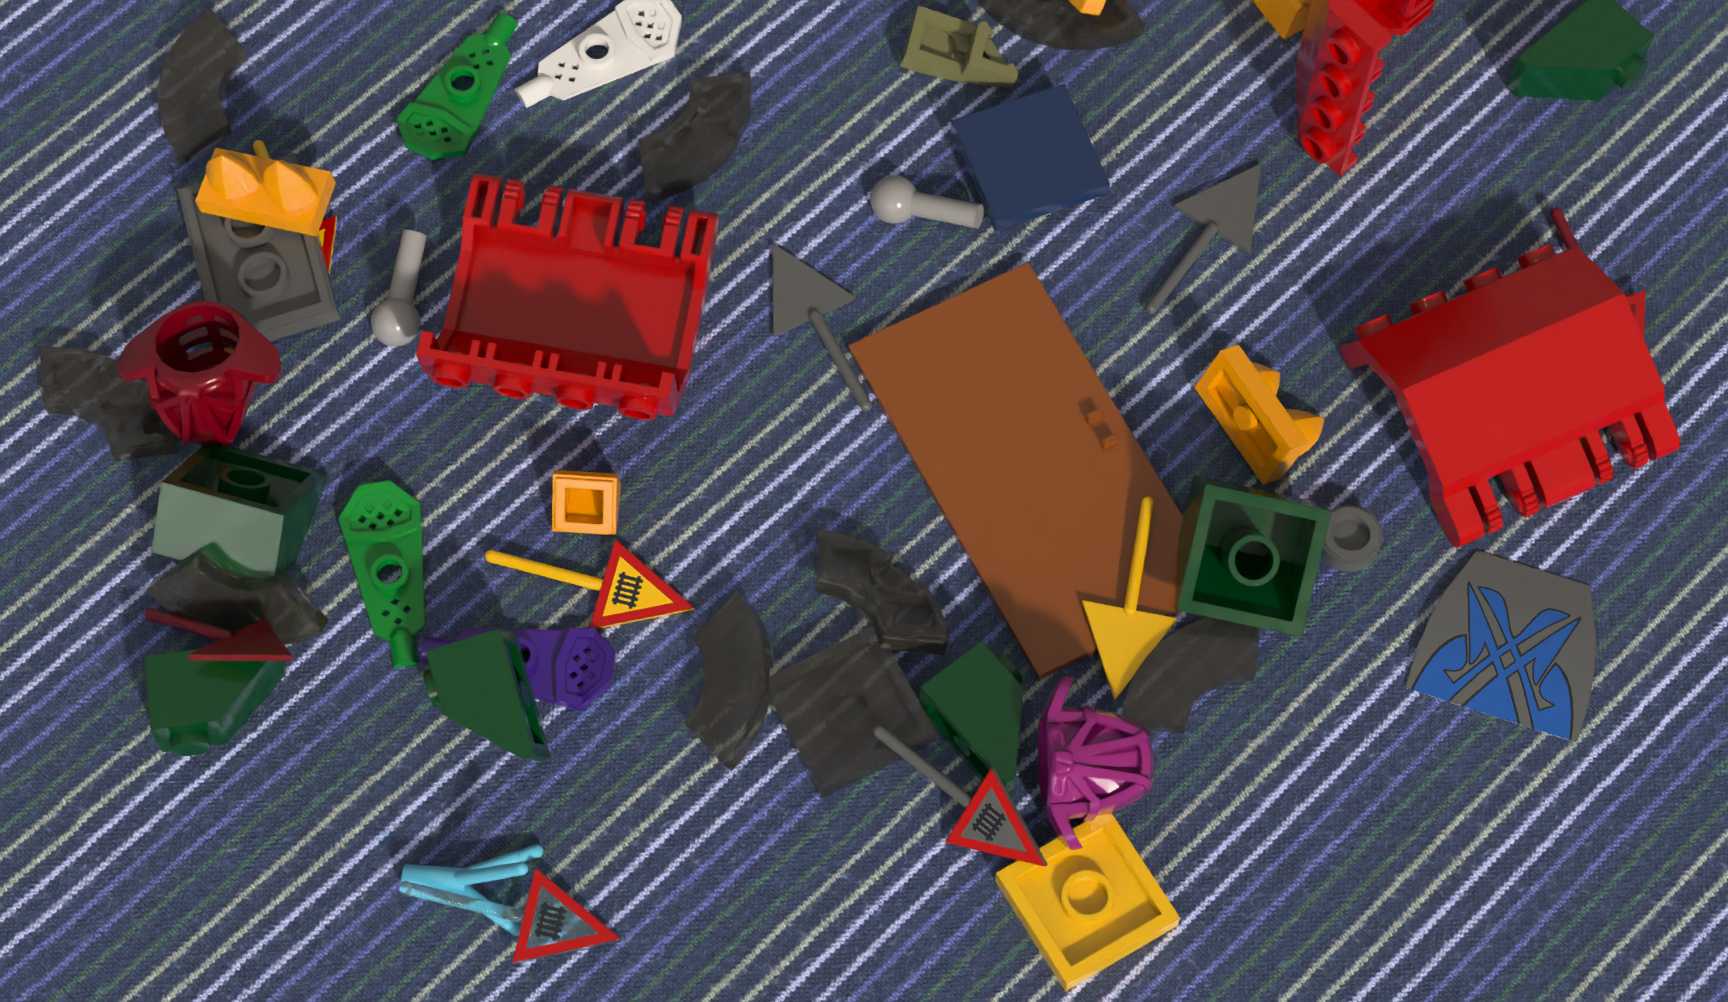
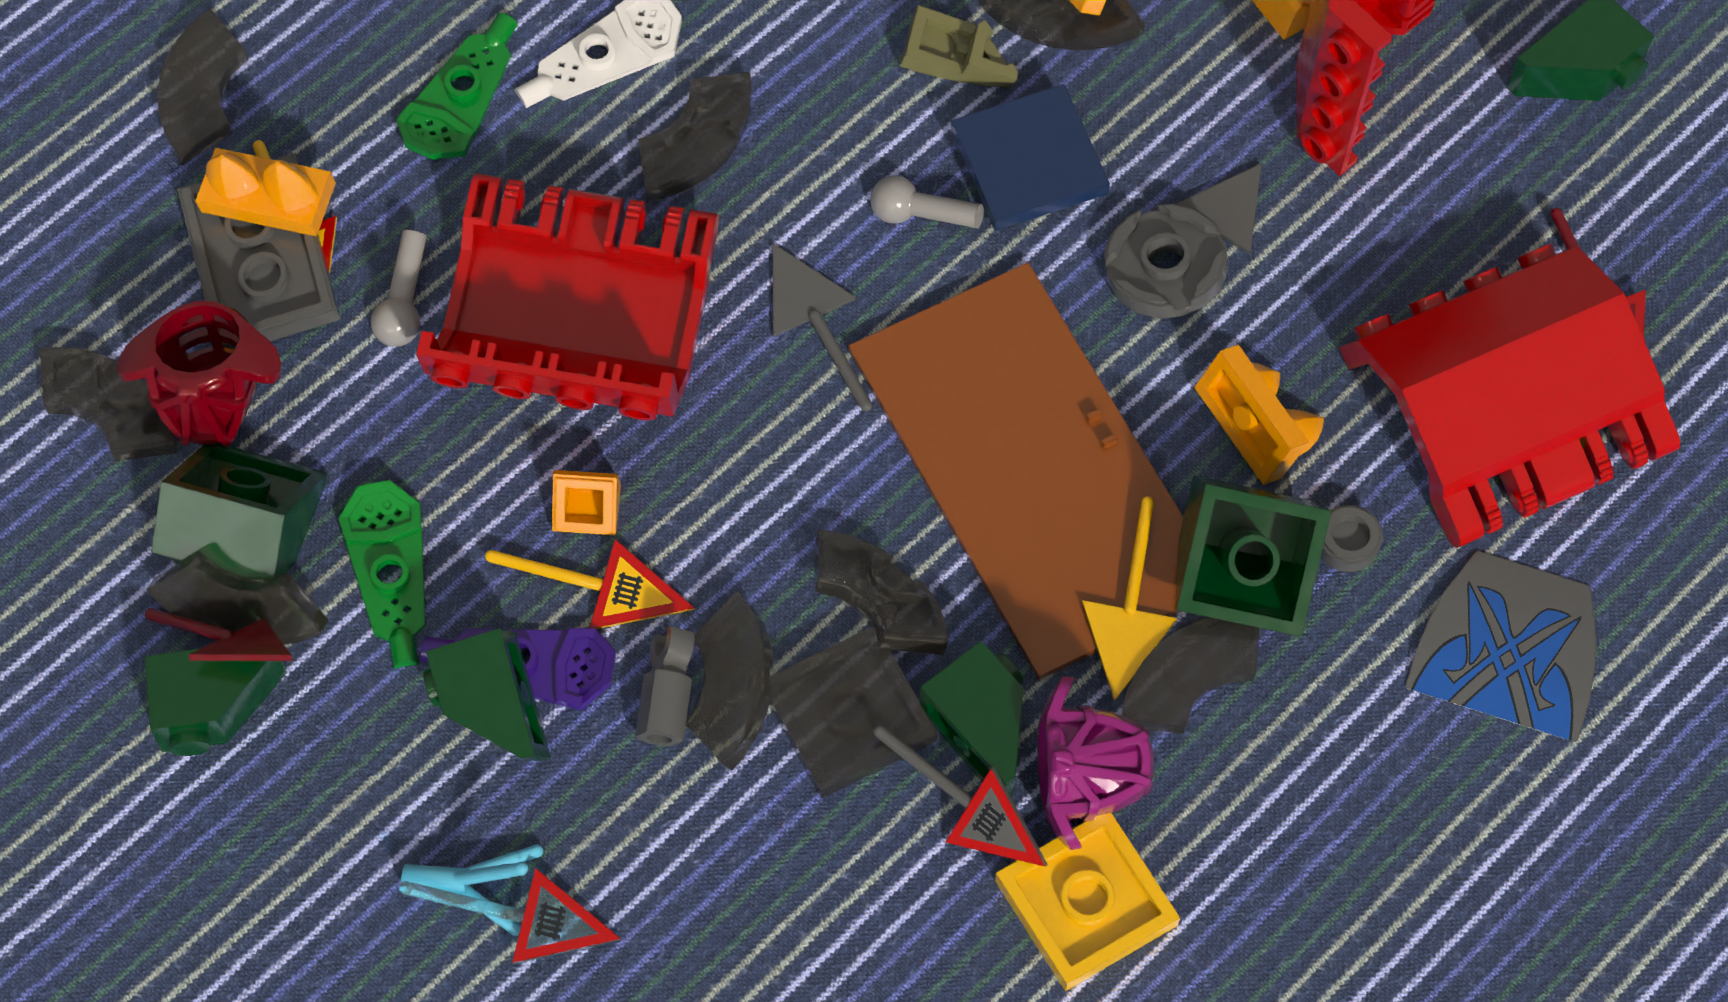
(666, 689): none -> dark grey bar
(1170, 290): none -> dark grey tile

